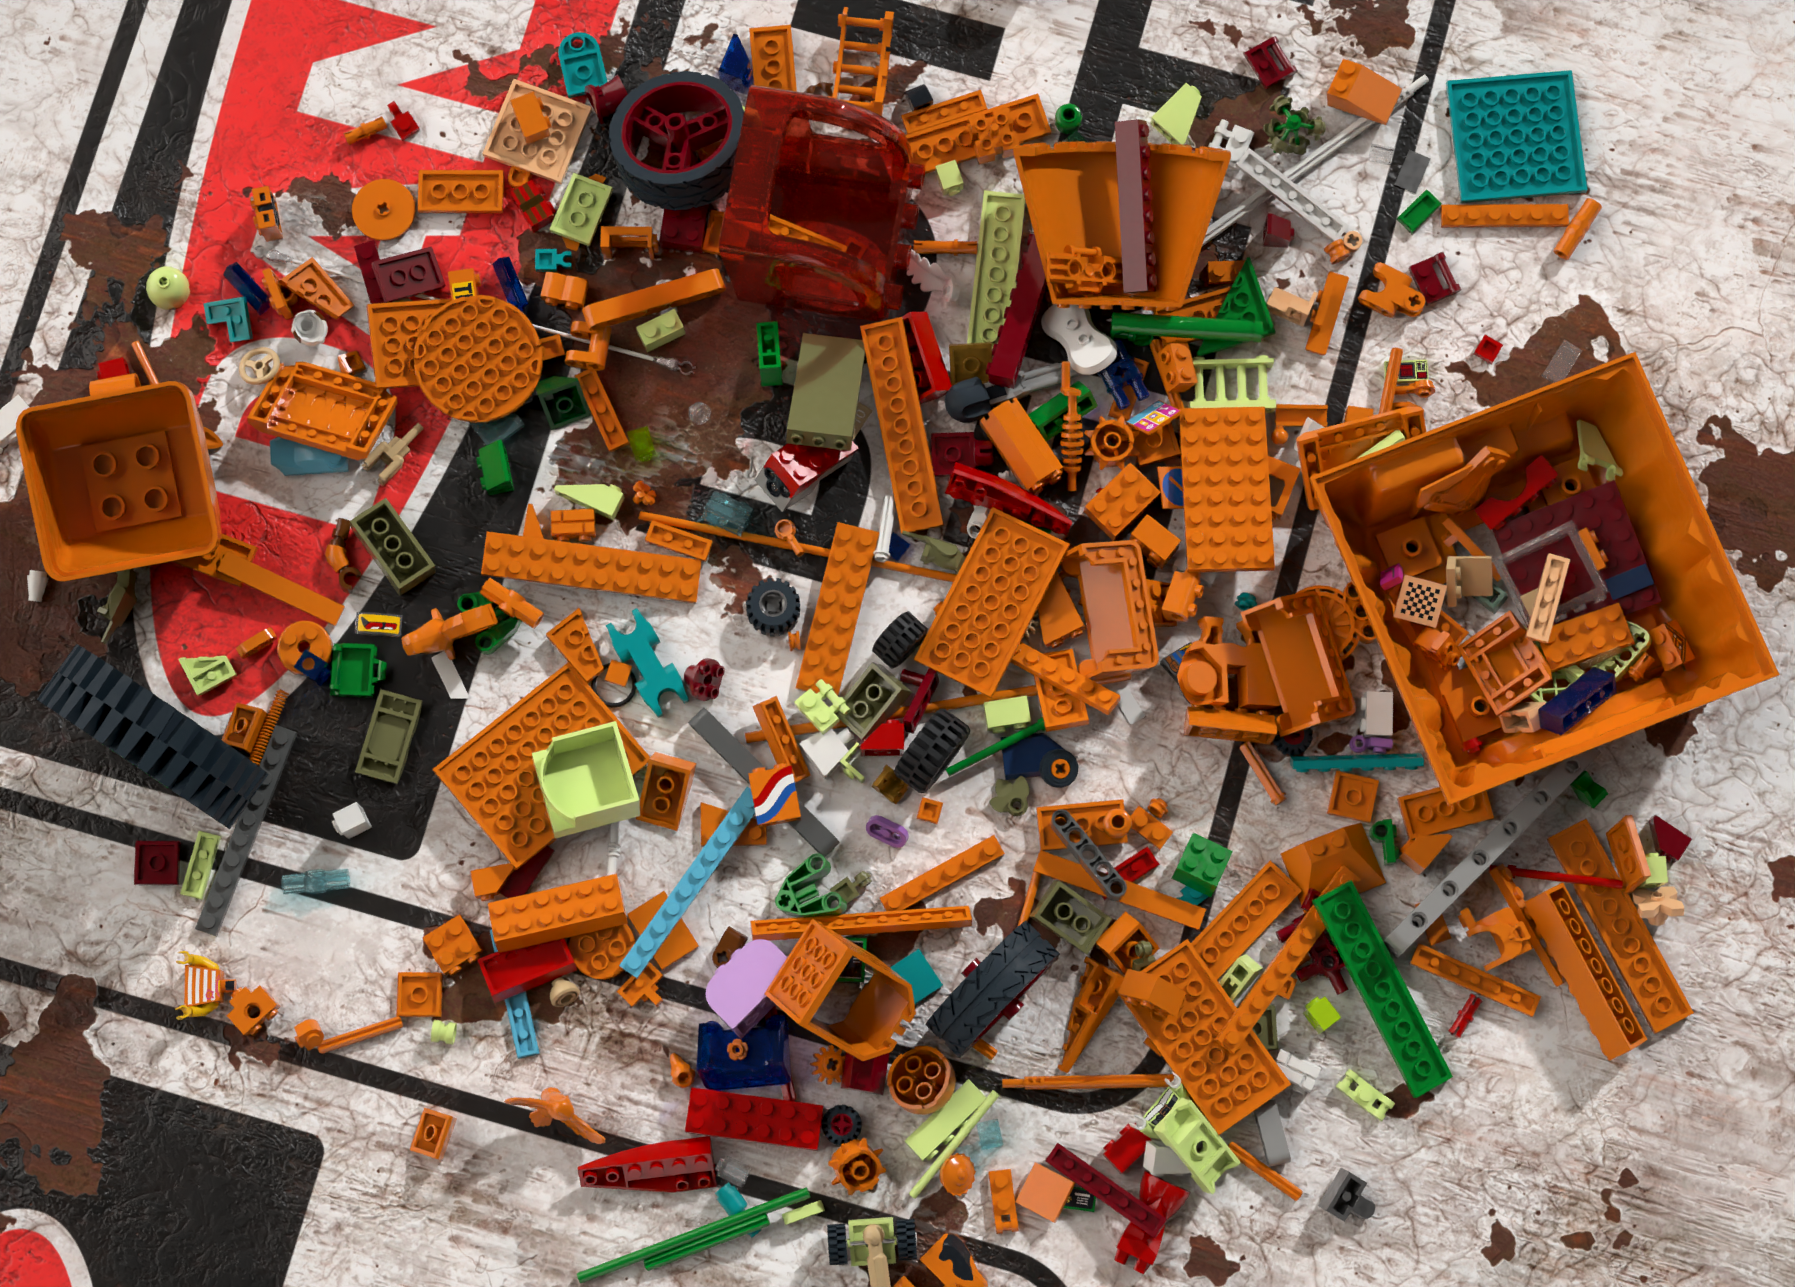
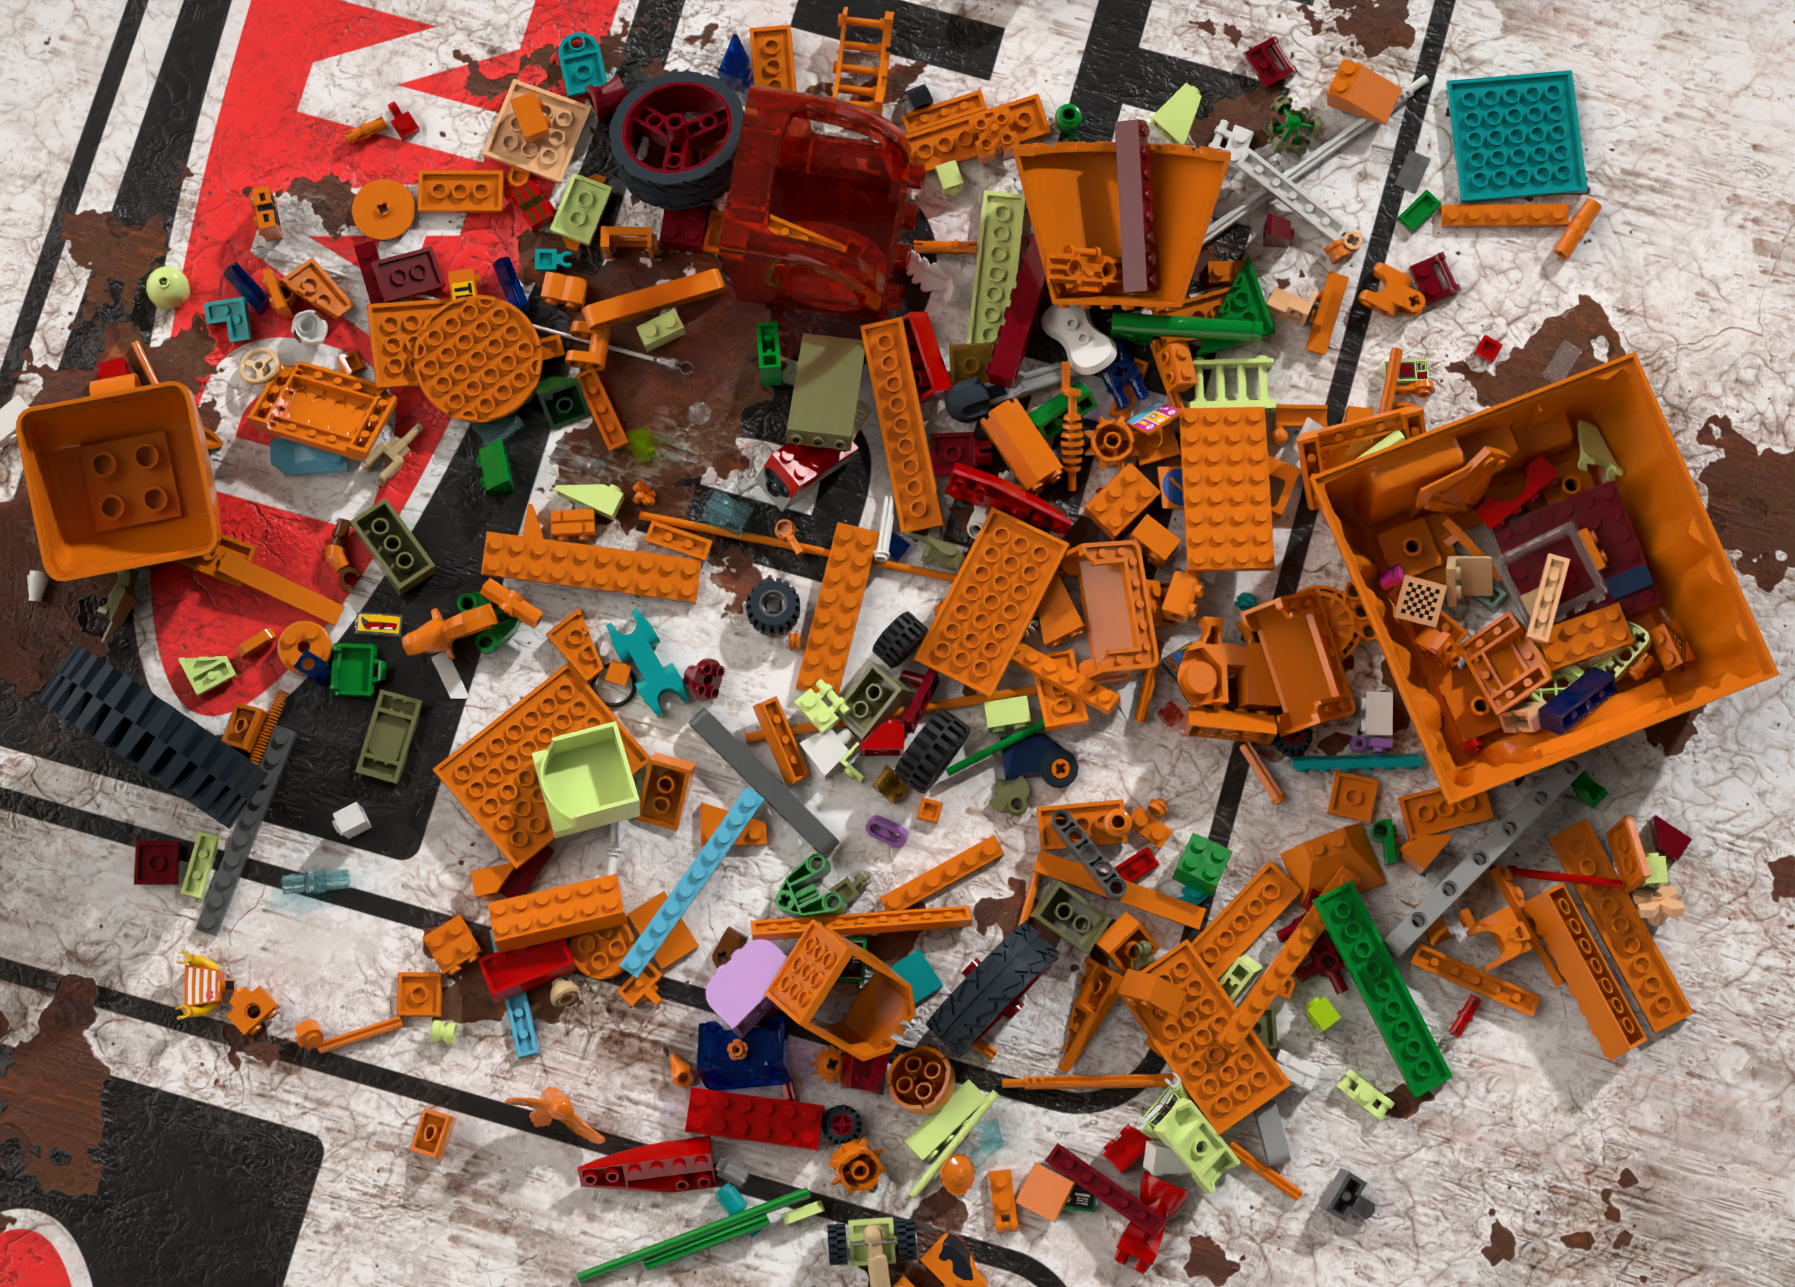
(774, 795): panel -> none
(1147, 688): none -> orange axle
(1170, 714): none -> clear red wheel

